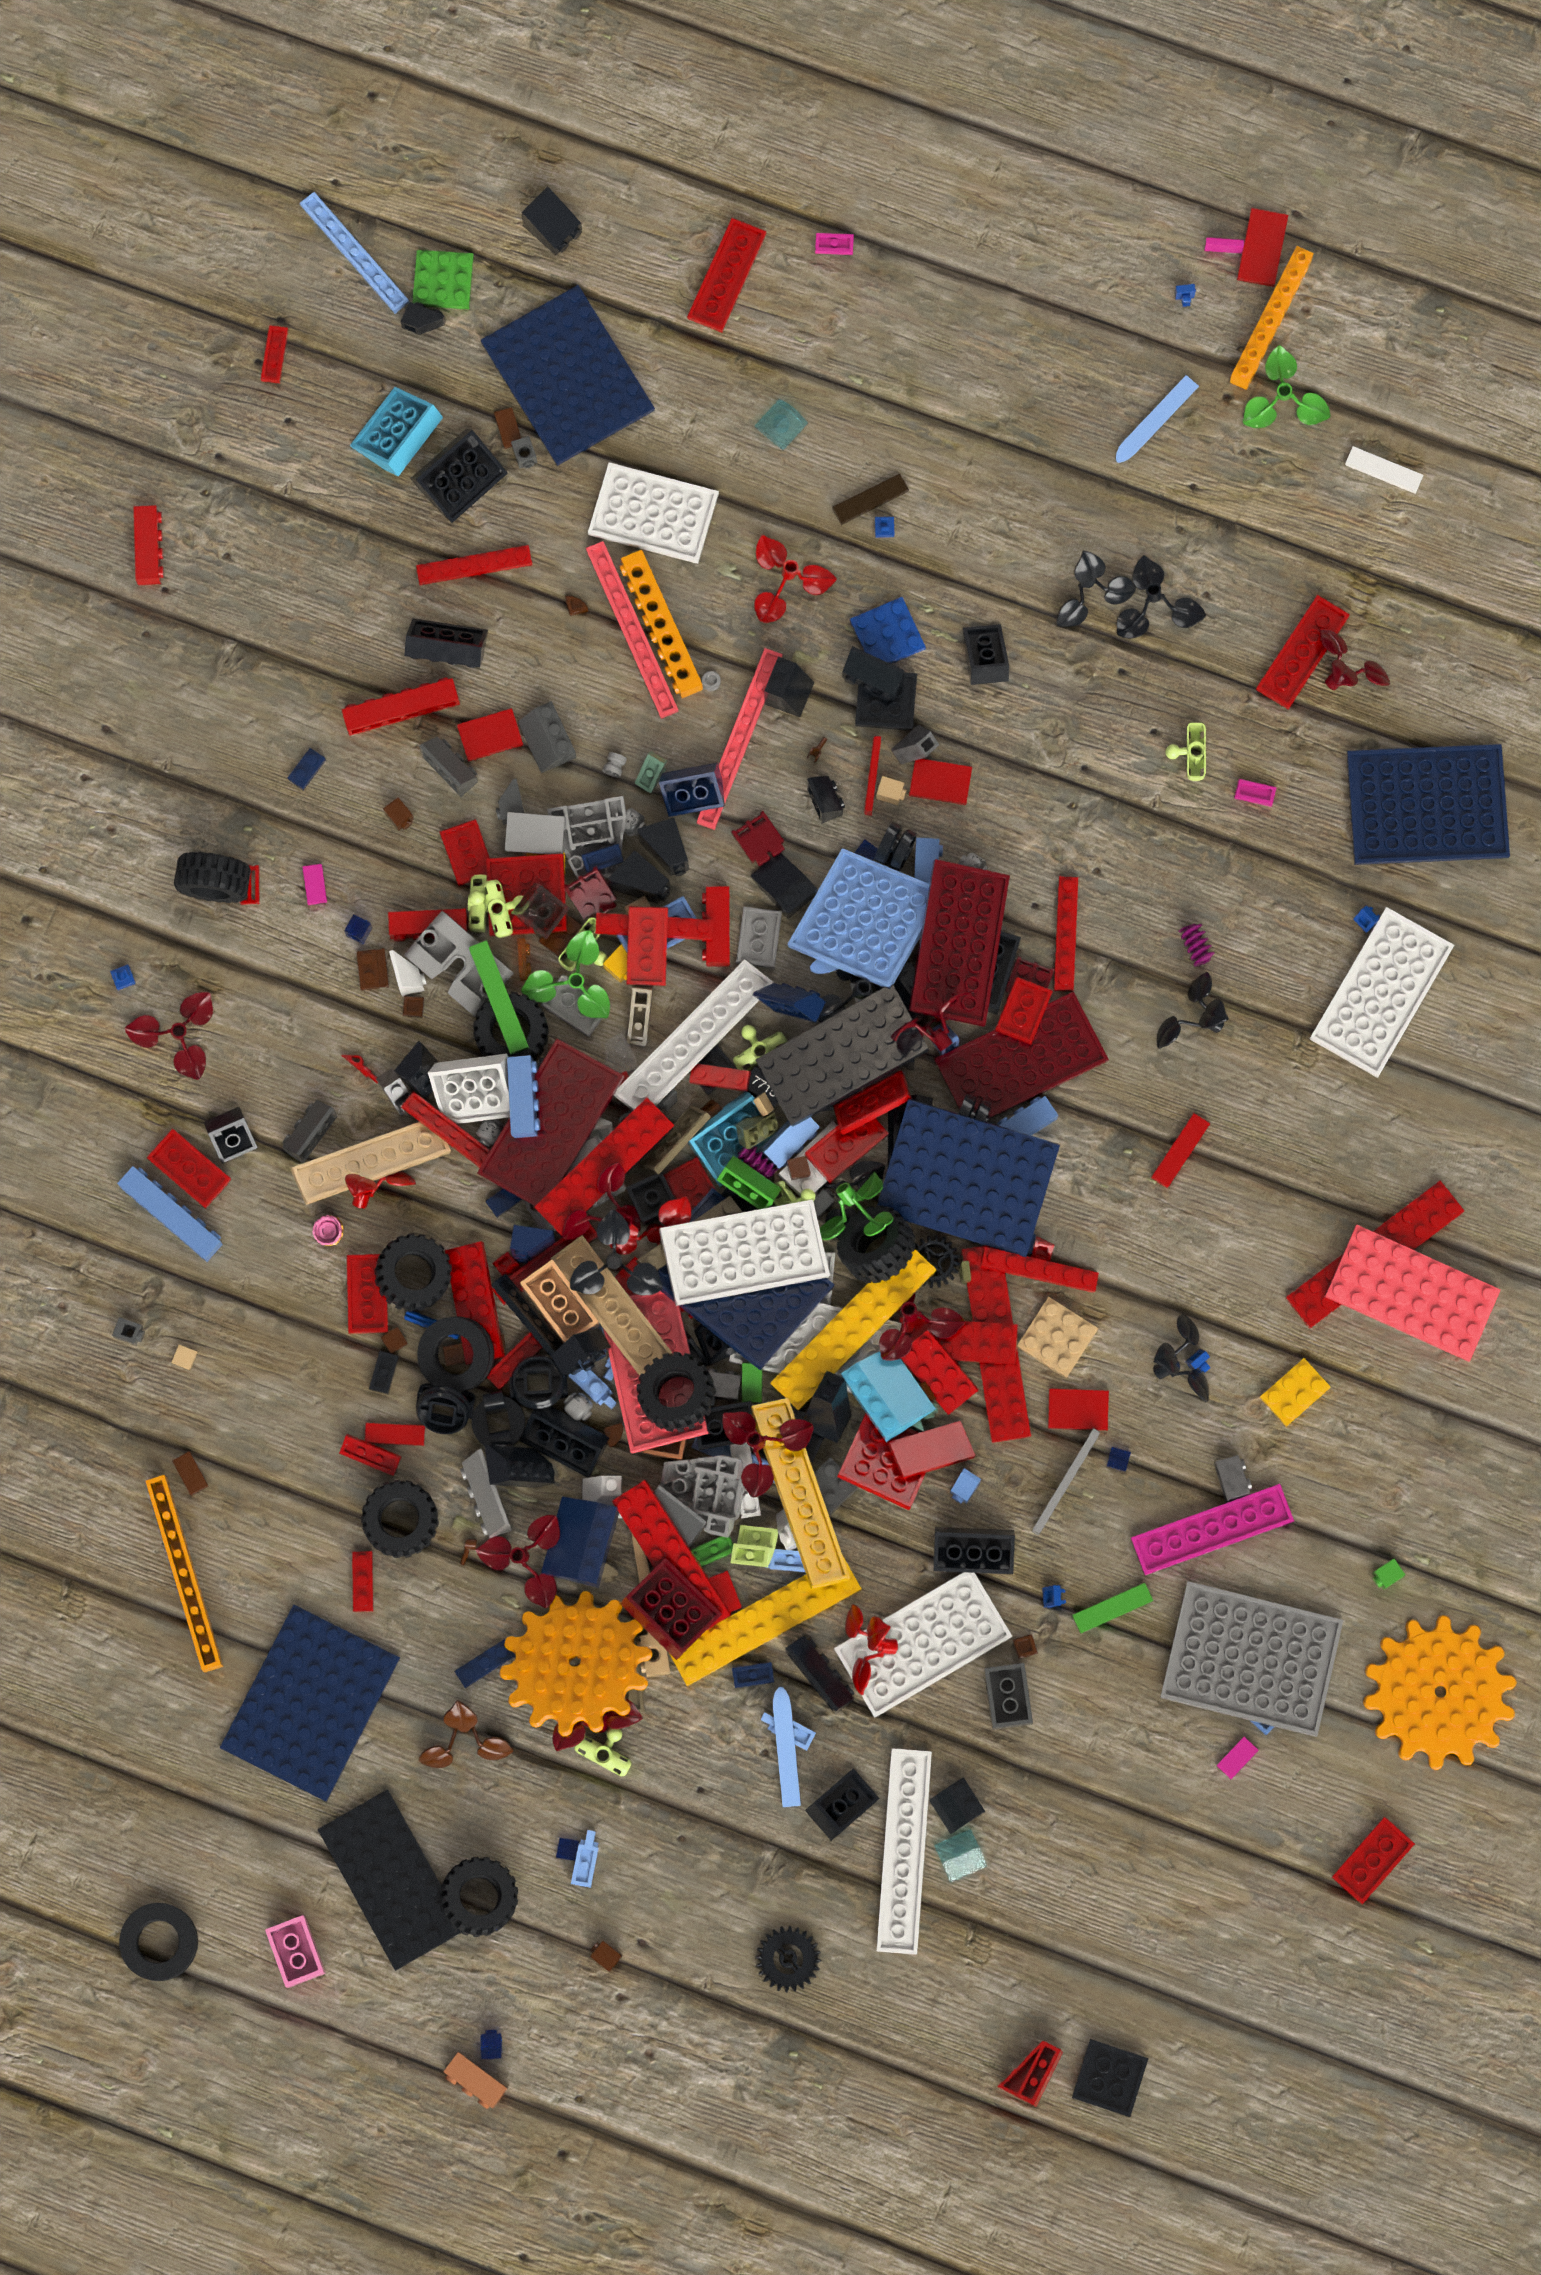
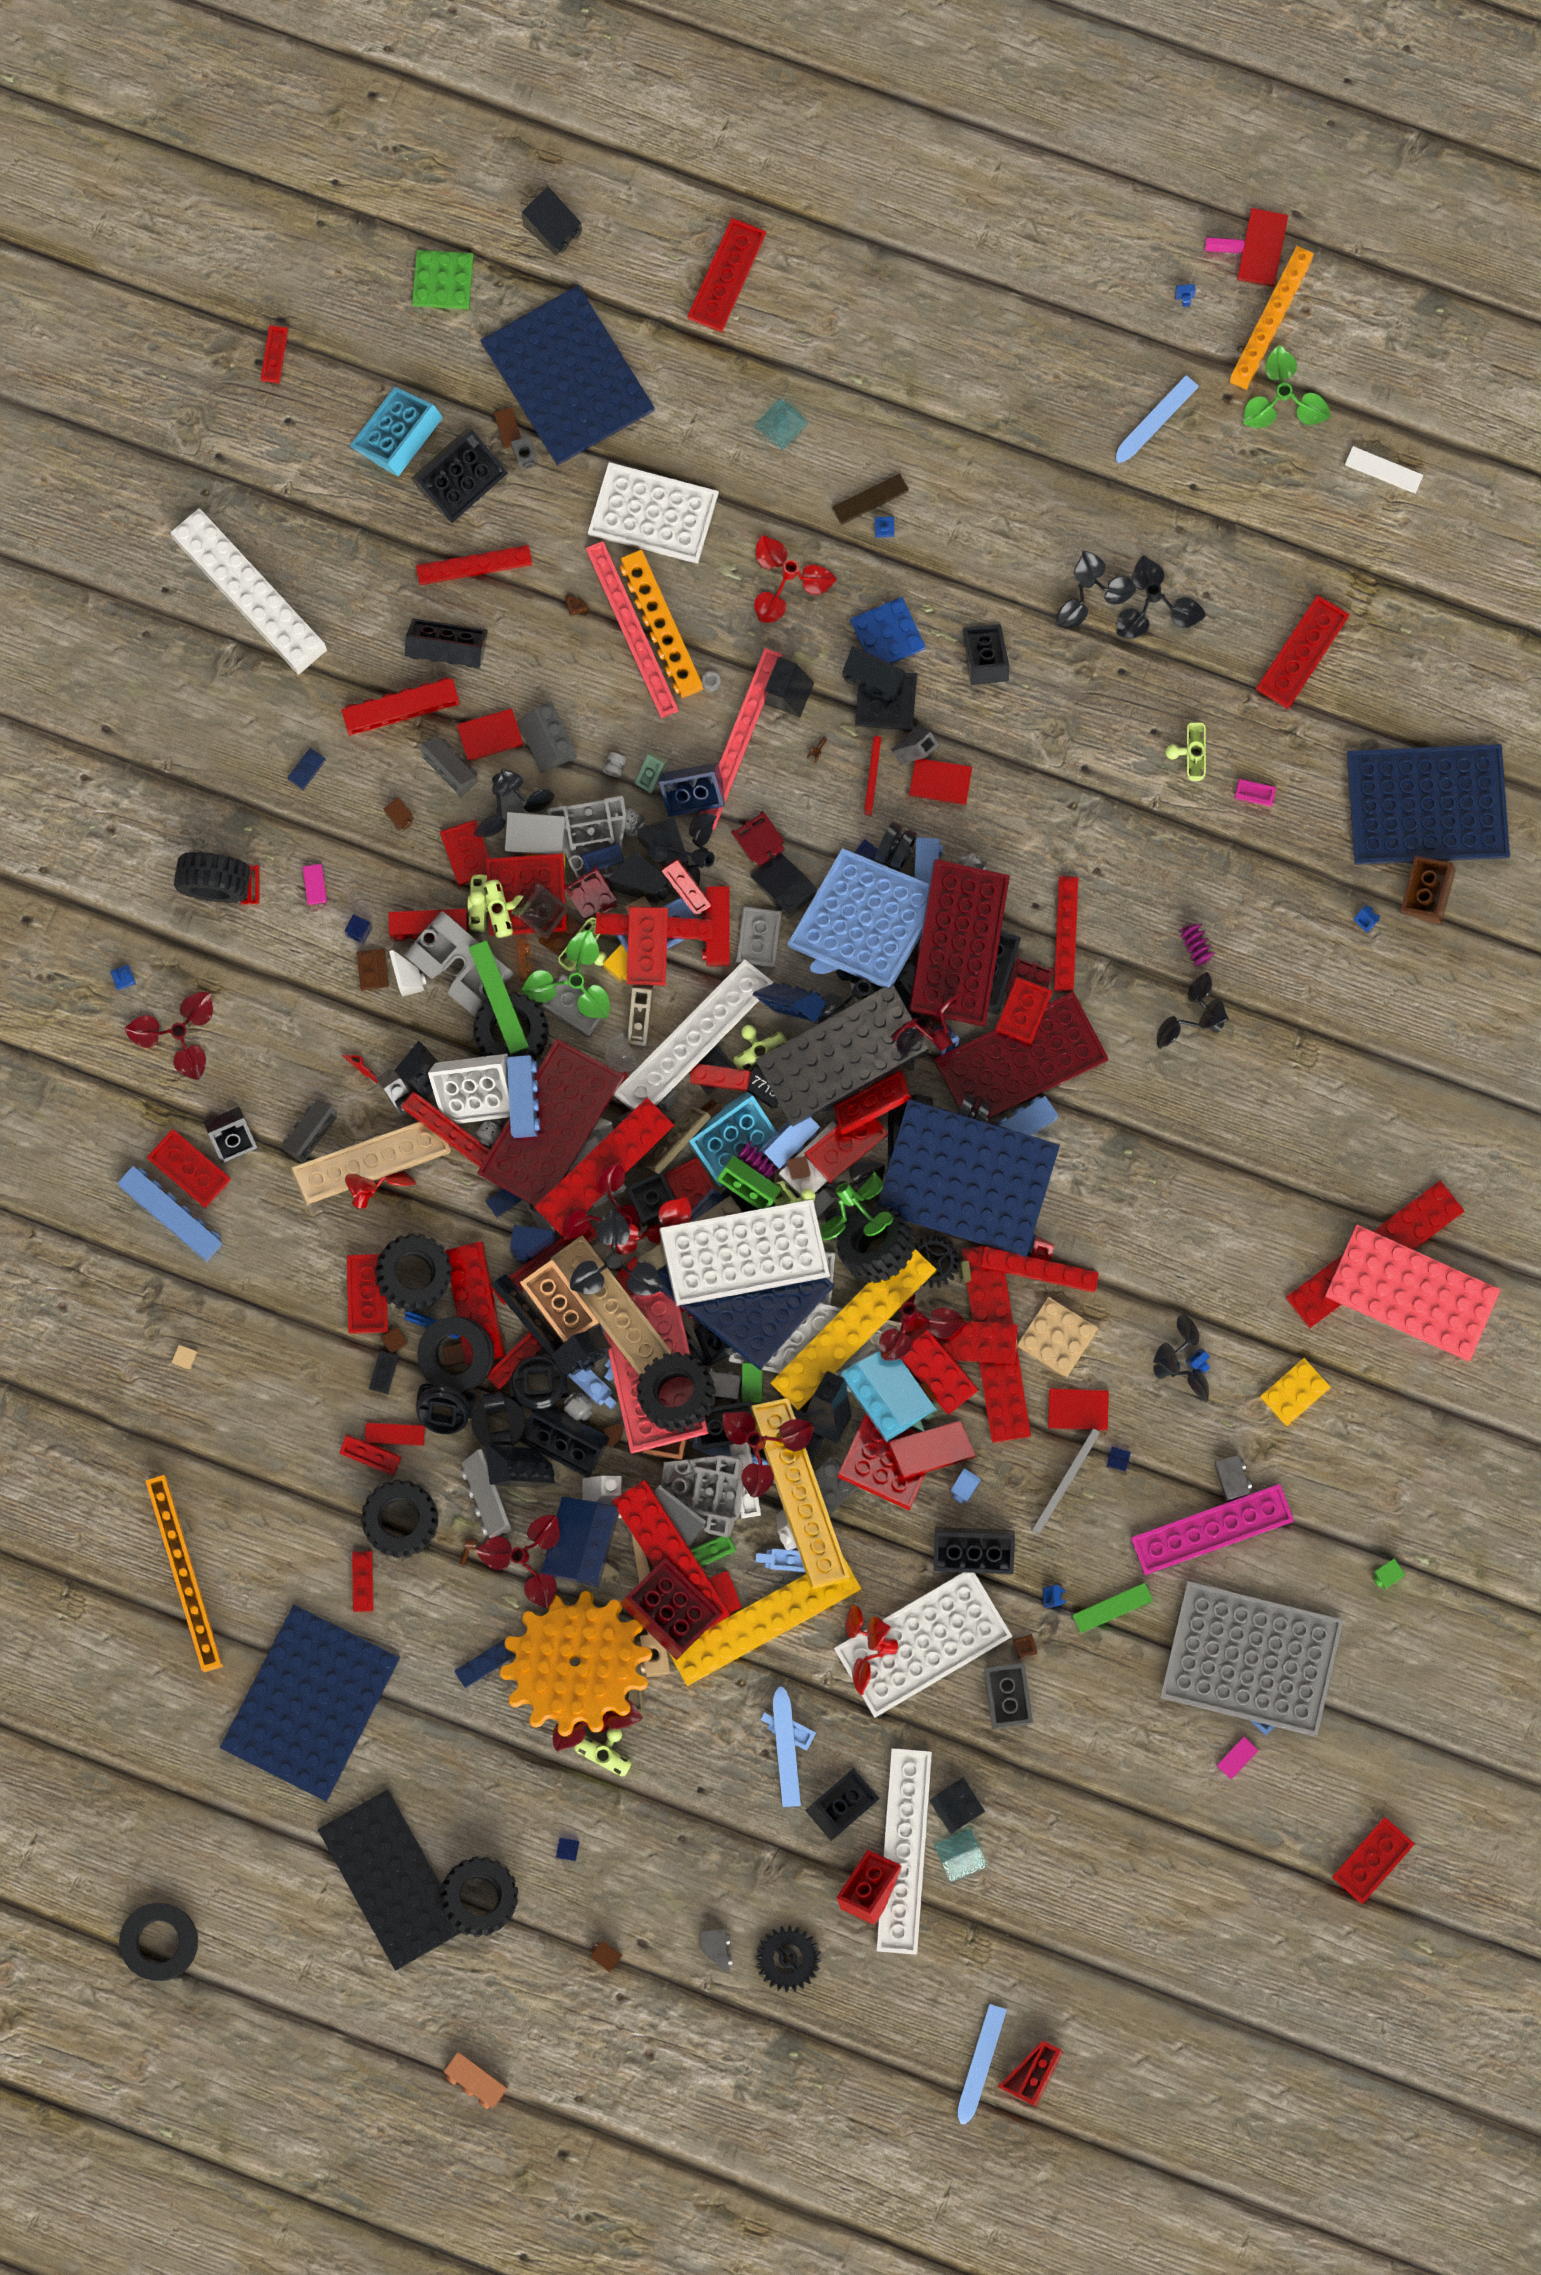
(122, 1328): dark grey brick -> none
(147, 545): red brick -> none
(190, 1473): reddish brown tile -> none
(248, 591): none -> white brick
(295, 1951): bright pink brick -> none
(328, 1230): bright pink hair -> none
(354, 252): light blue tile -> none
(413, 1006): reddish brown tile -> none
(420, 319): black slope -> none
(463, 1719): reddish brown plant -> none
(491, 2045): clear blue brick -> none
(504, 784): none -> black plant
(506, 1264): red slope -> none
(585, 1861): light blue hinge -> none
(686, 887): none -> plate
(700, 830): none -> black plant
(715, 1947): none -> flat silver slope
(753, 1675): dark blue plate -> none
(754, 1546): yellowish green slope -> none
(756, 1129): olive slope -> none
(763, 1104): tan tile -> none
(819, 1674): black slope -> none
(824, 798): black slope -> none
(834, 243): dark pink plate -> none
(869, 1887): none -> red slope
(891, 791): tan brick -> none
(980, 2063): none -> light blue piece
(1110, 2078): black plate -> none
(1180, 1150): red tile -> none
(1341, 673): dark red plant -> none
(1381, 992): white plate -> none
(1409, 1697): light orange plate -> none
(1428, 889): none -> reddish brown slope

